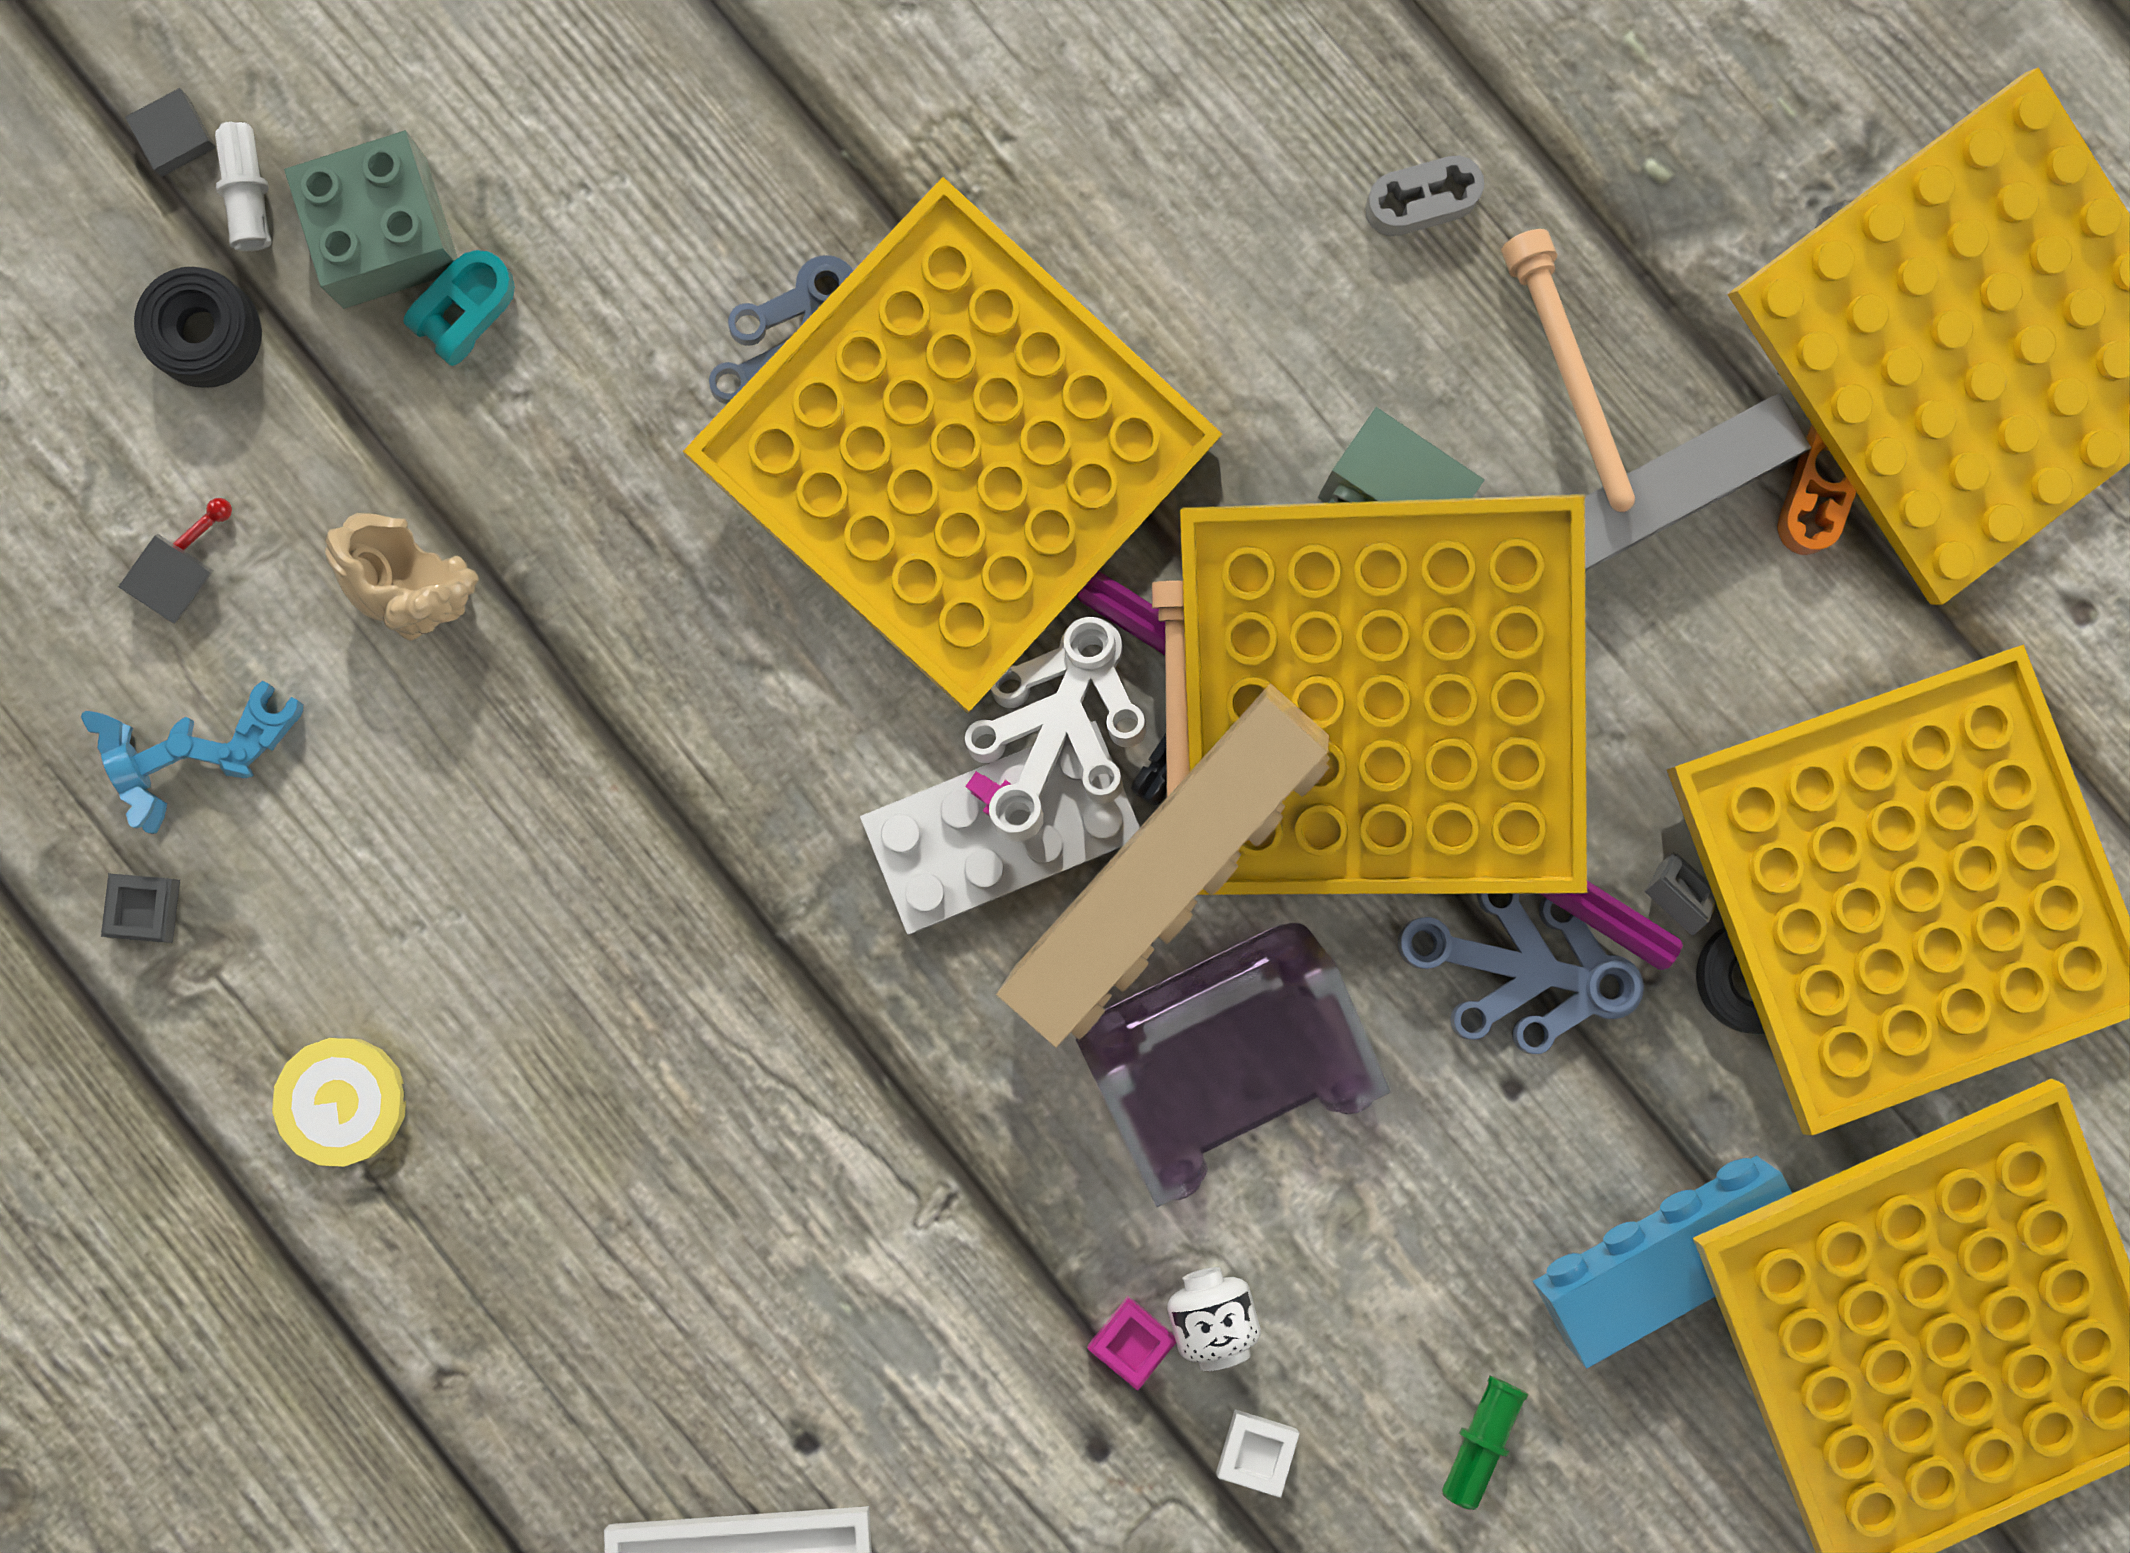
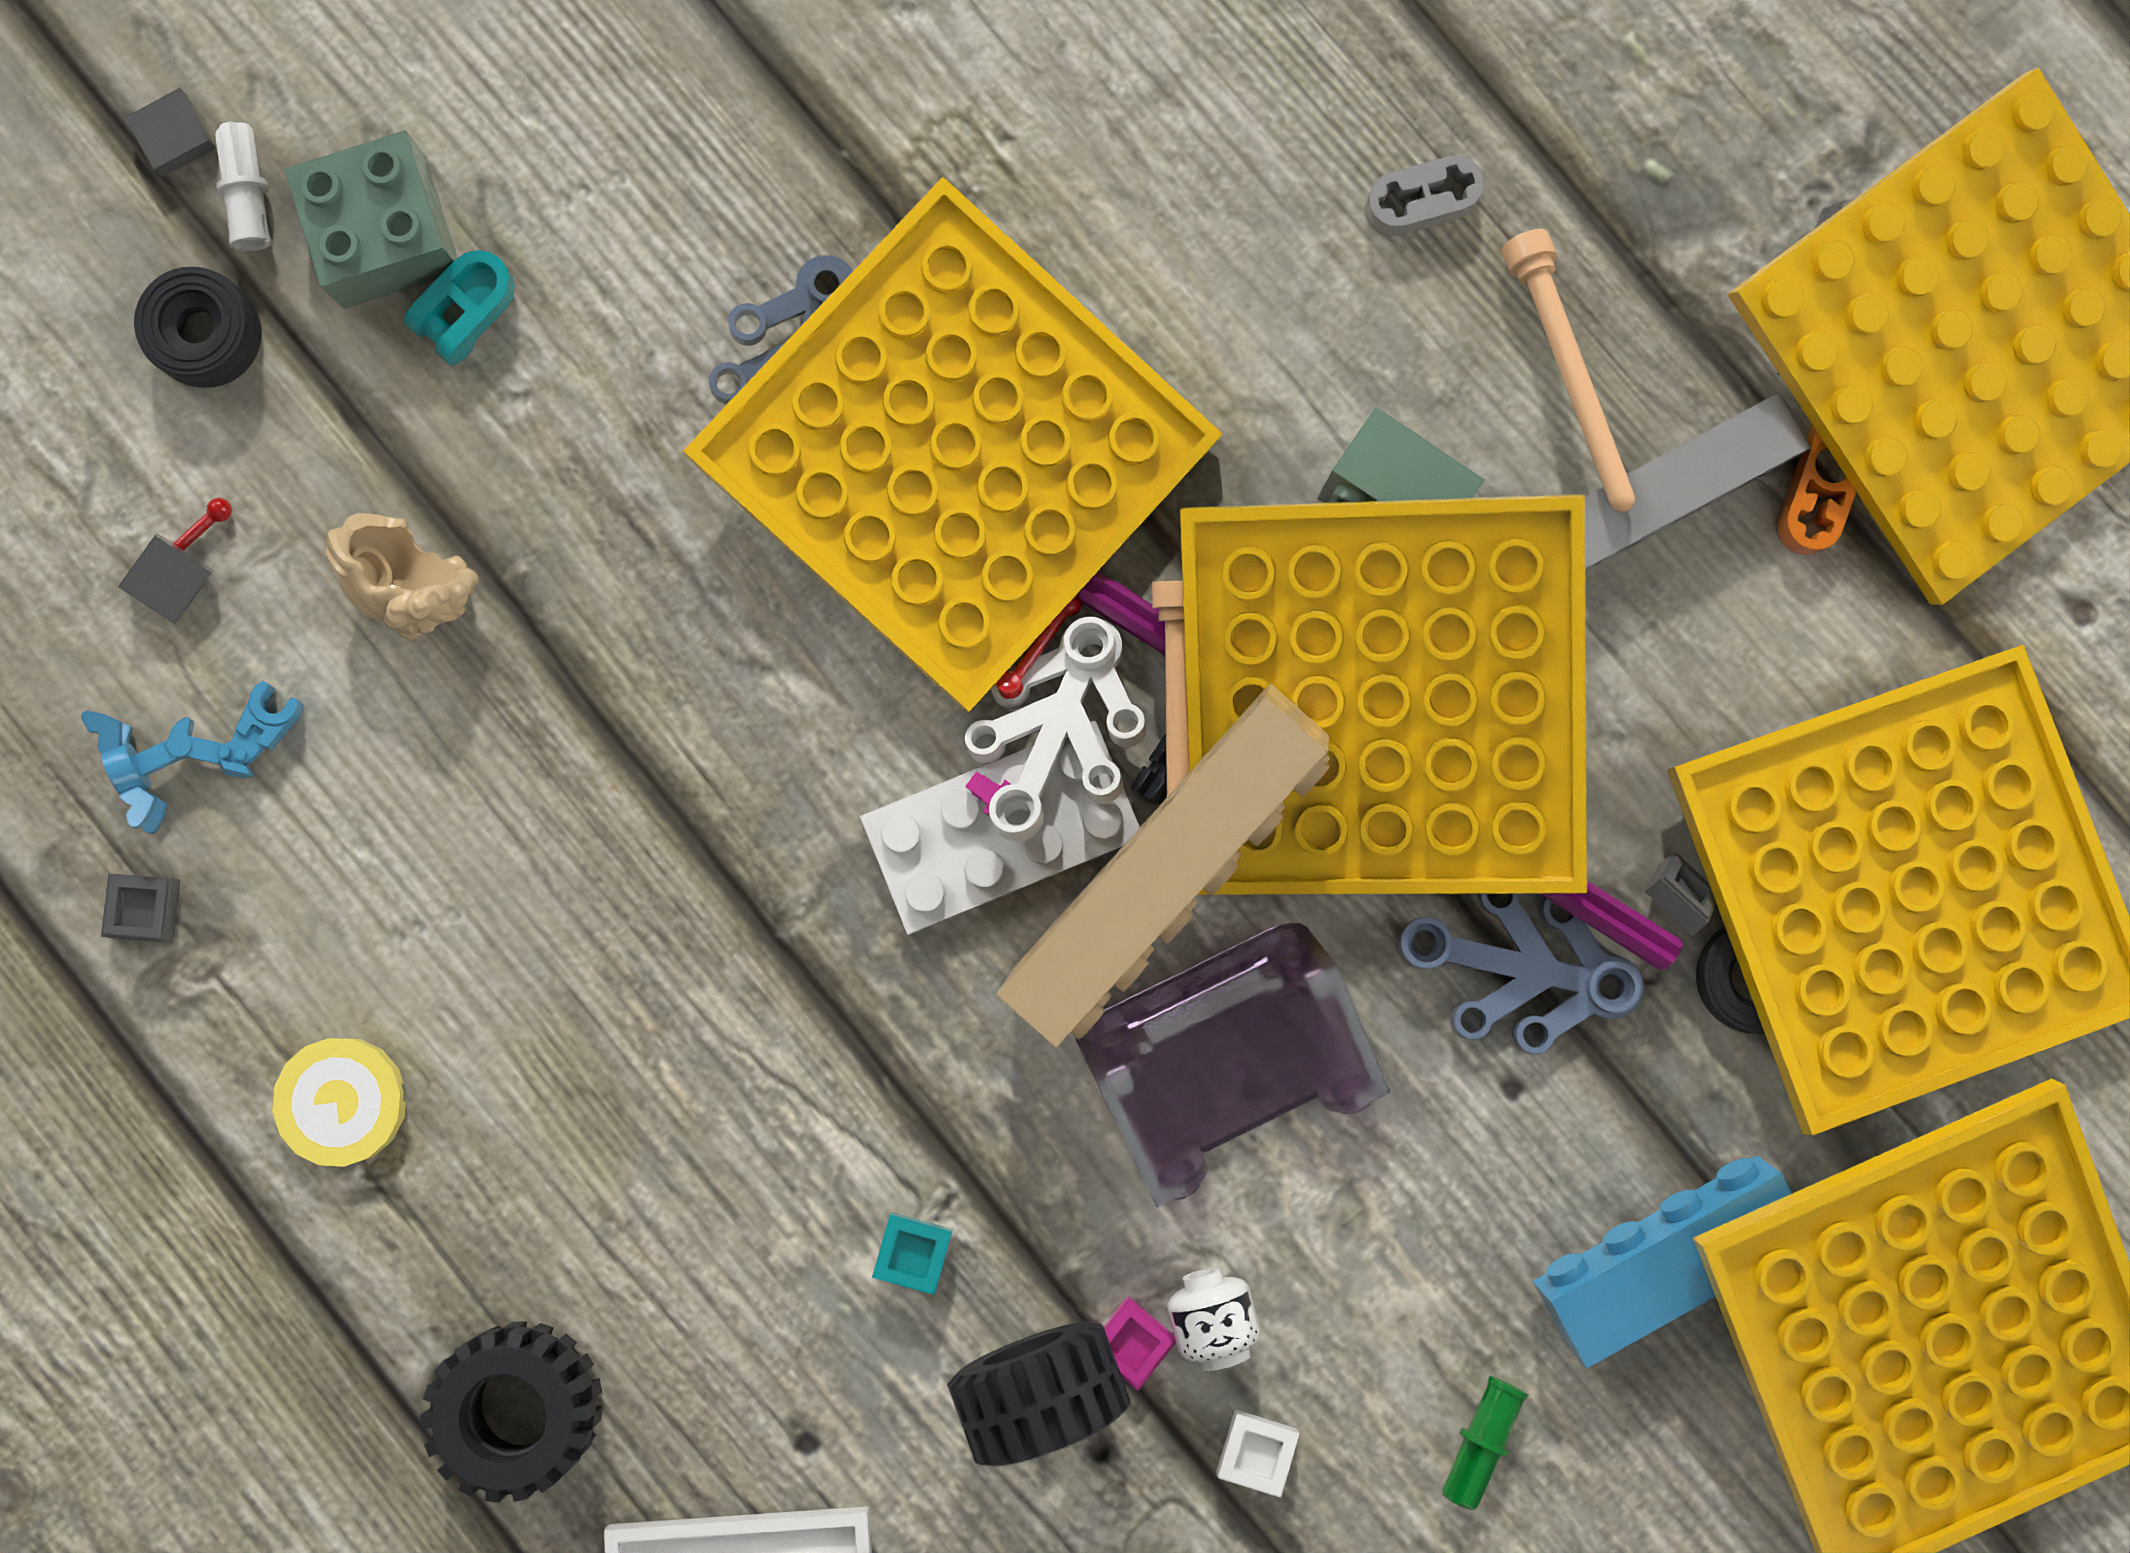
(468, 1442): none -> black tyre
(912, 1253): none -> teal plate
(1011, 684): none -> red hinge
(1039, 1394): none -> black tyre

